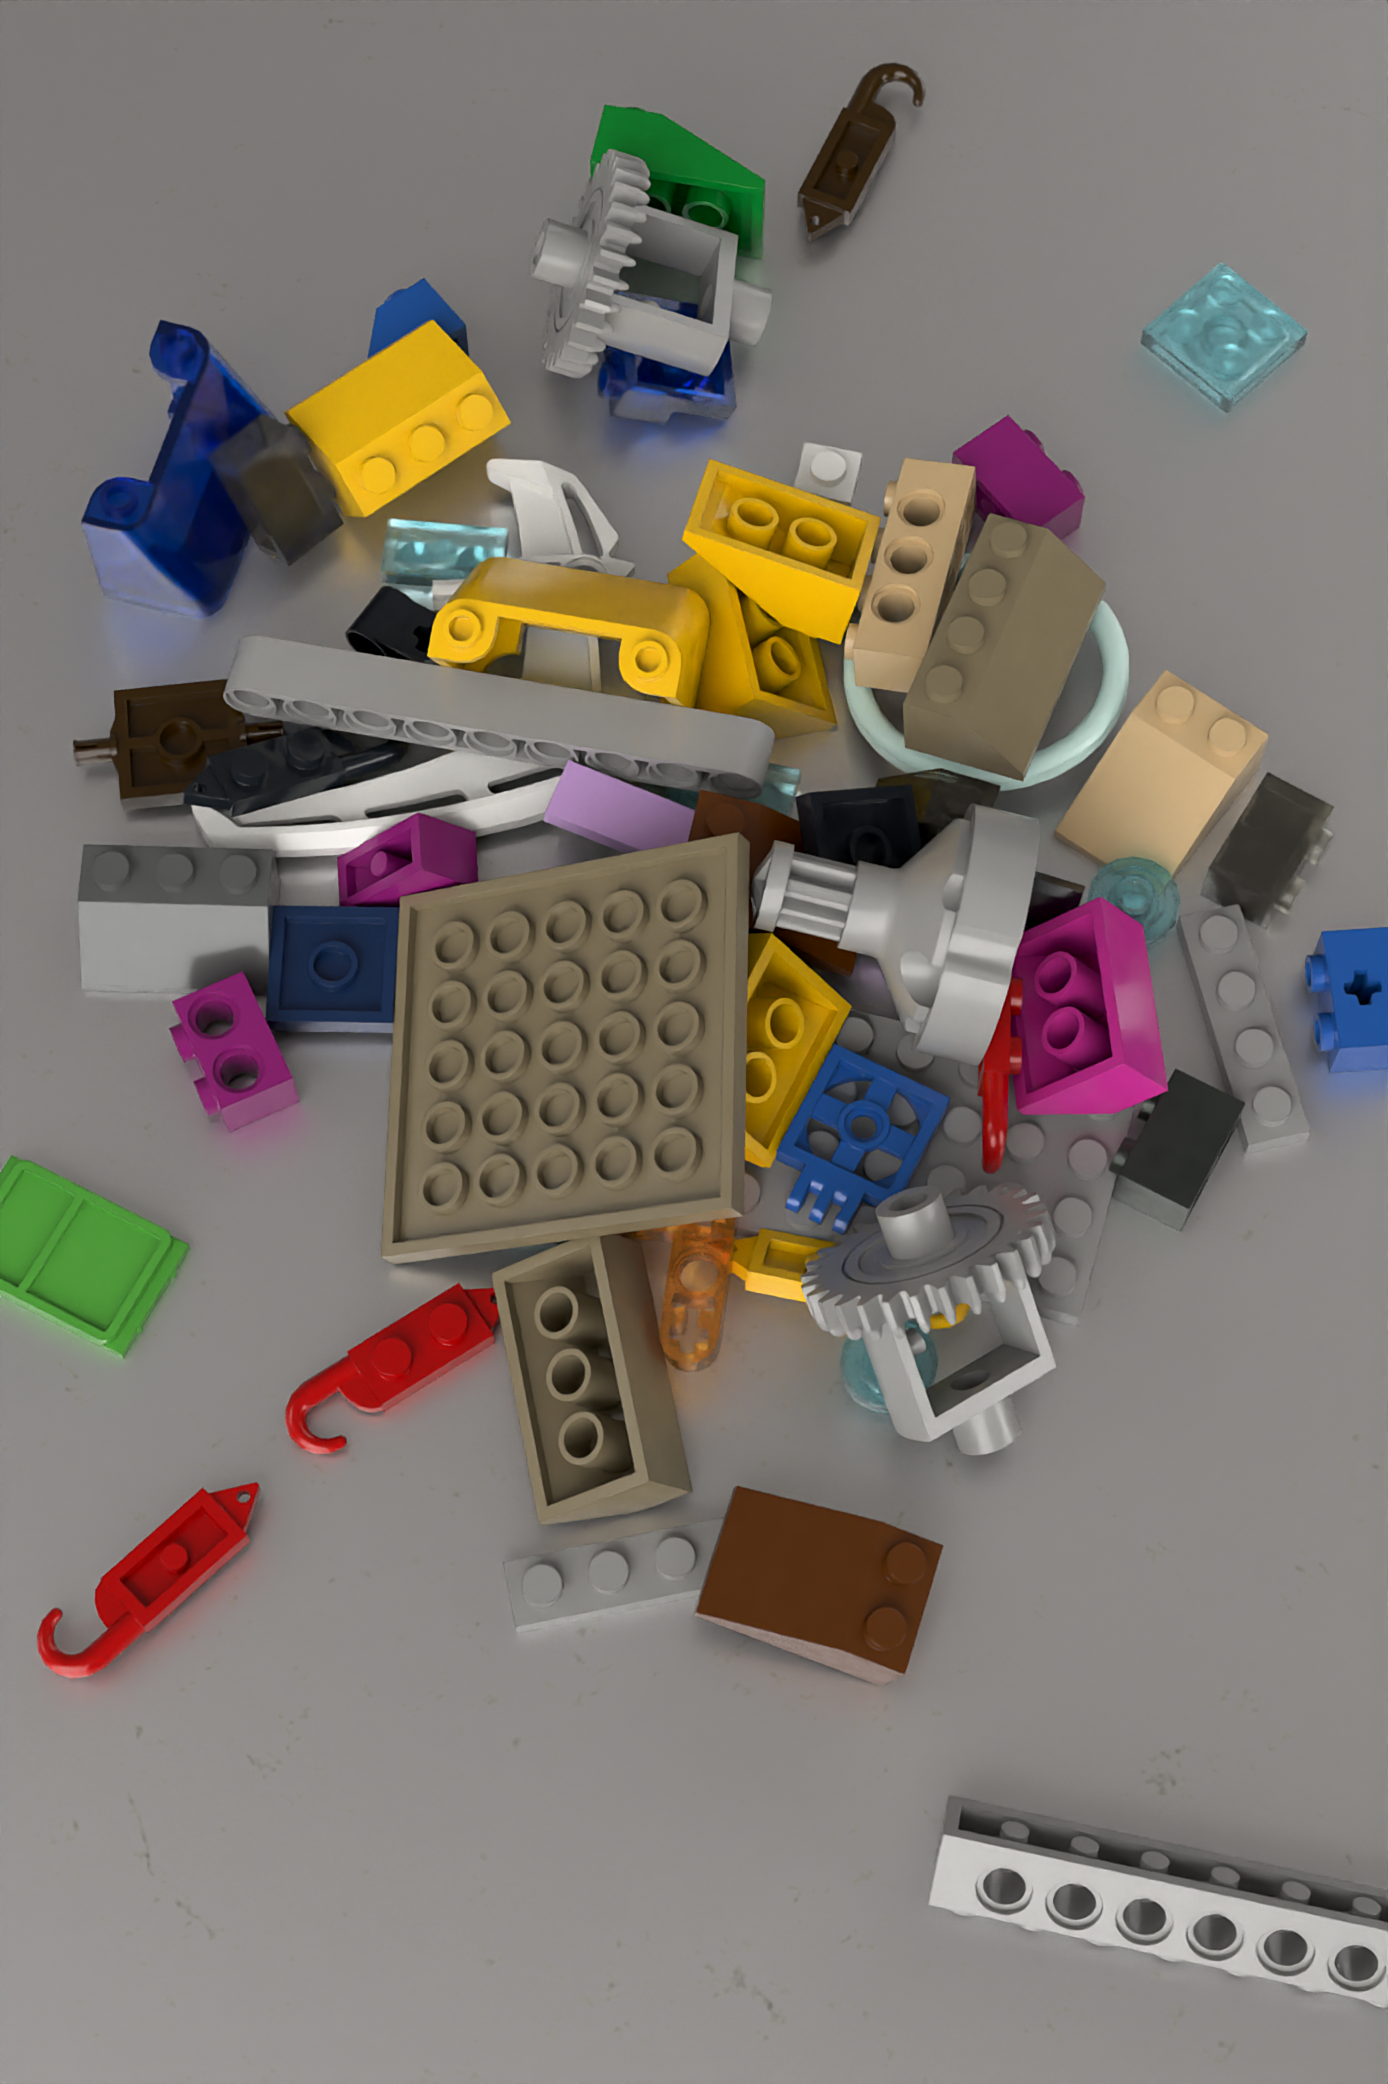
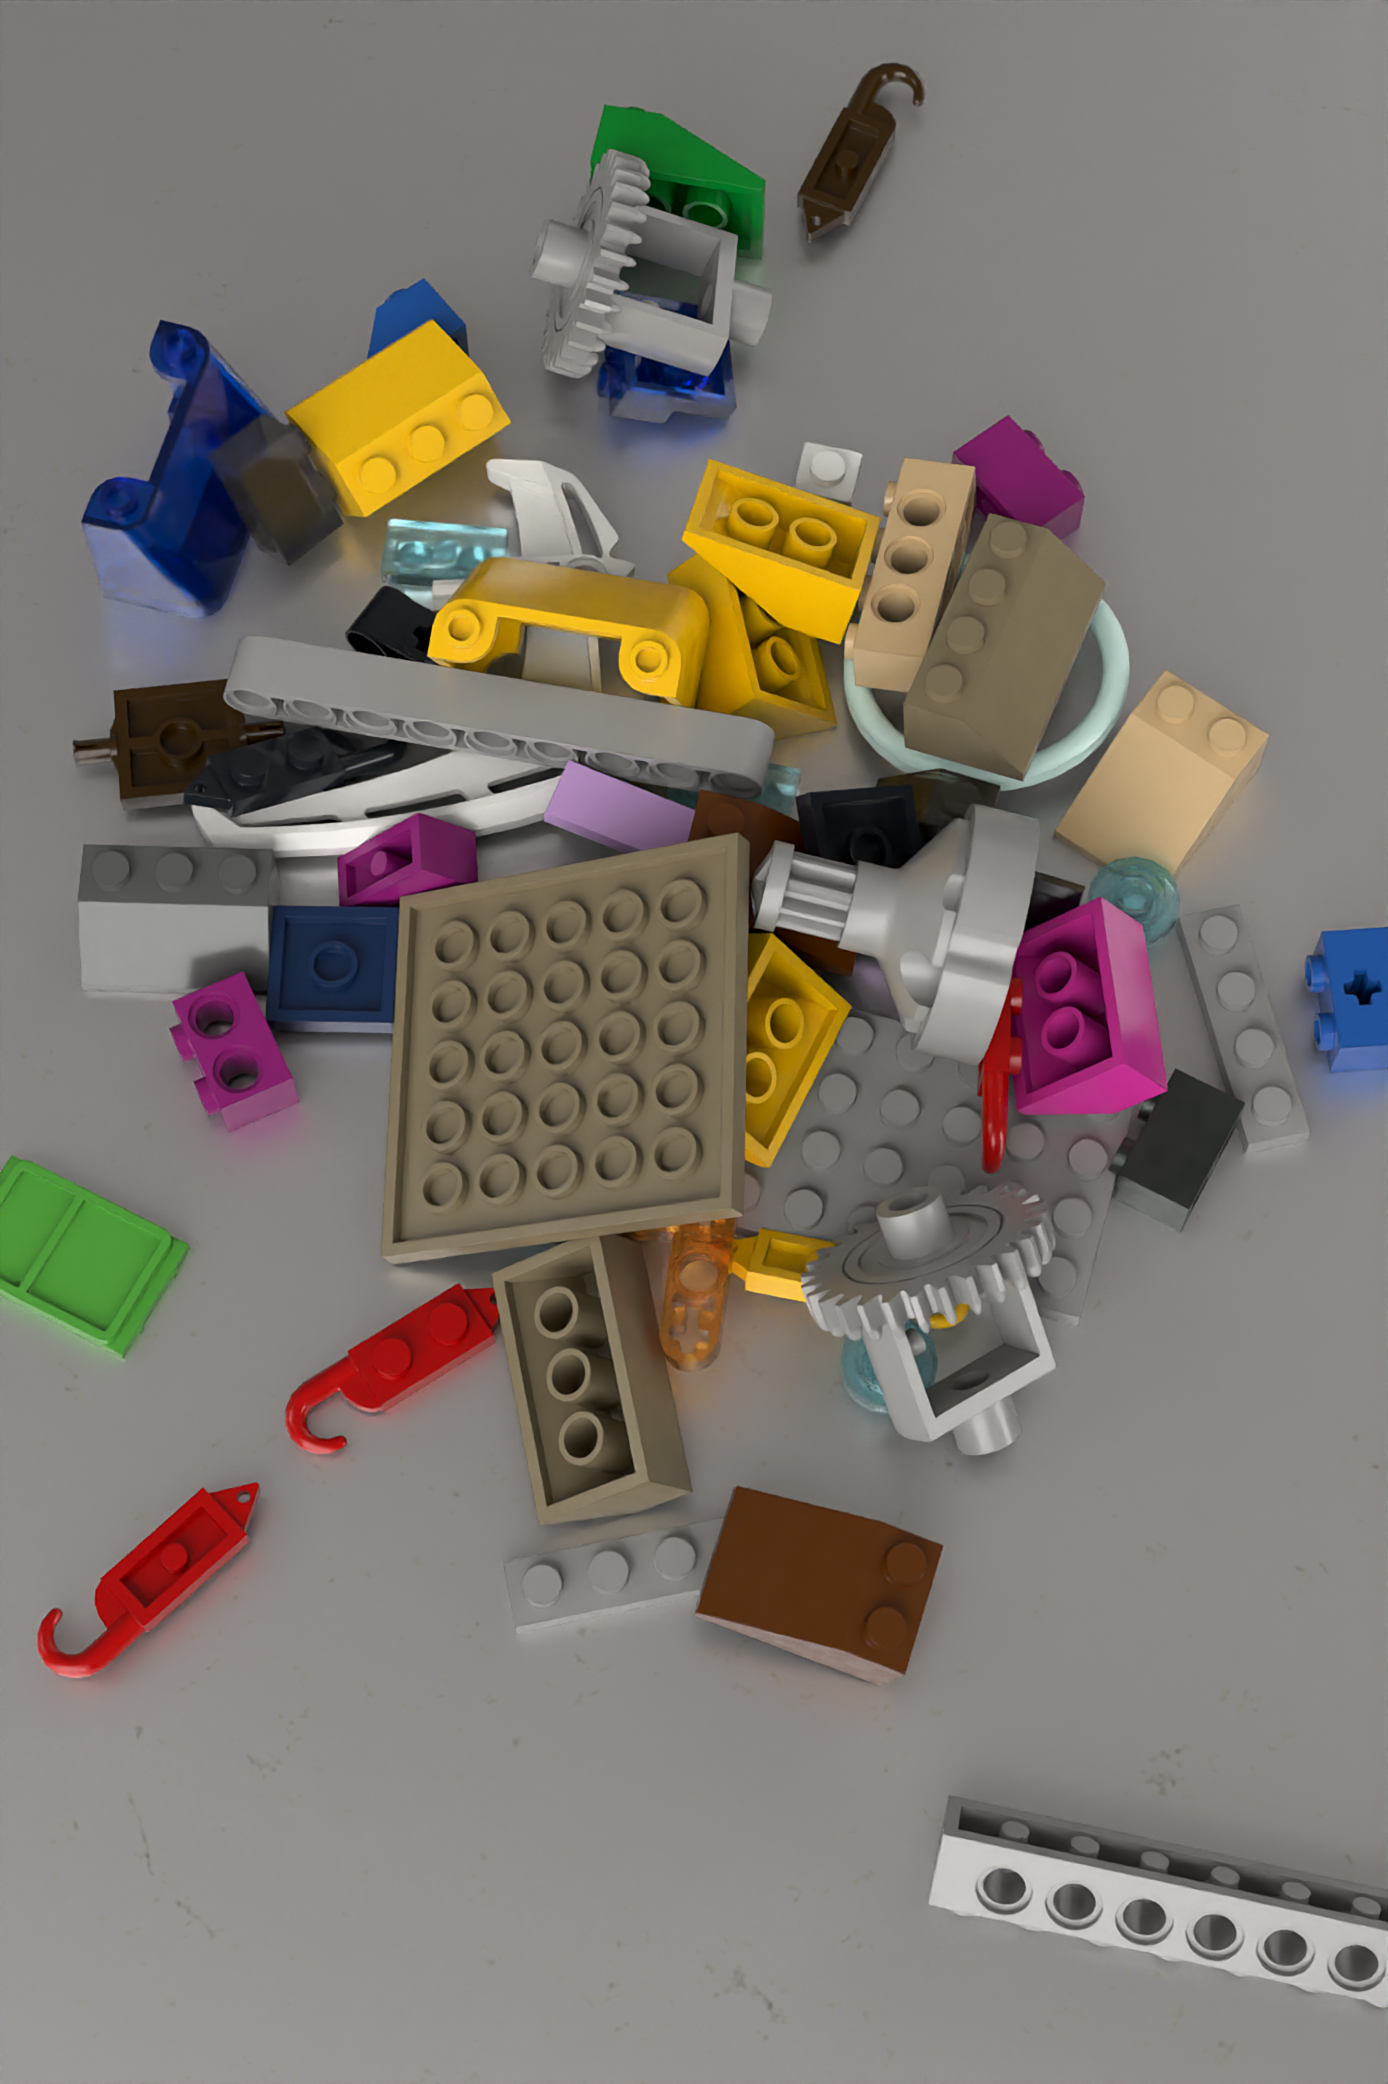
(835, 1180): blue piece -> none
(1223, 337): clear light blue plate -> none
(1269, 850): clear smoke brick -> none

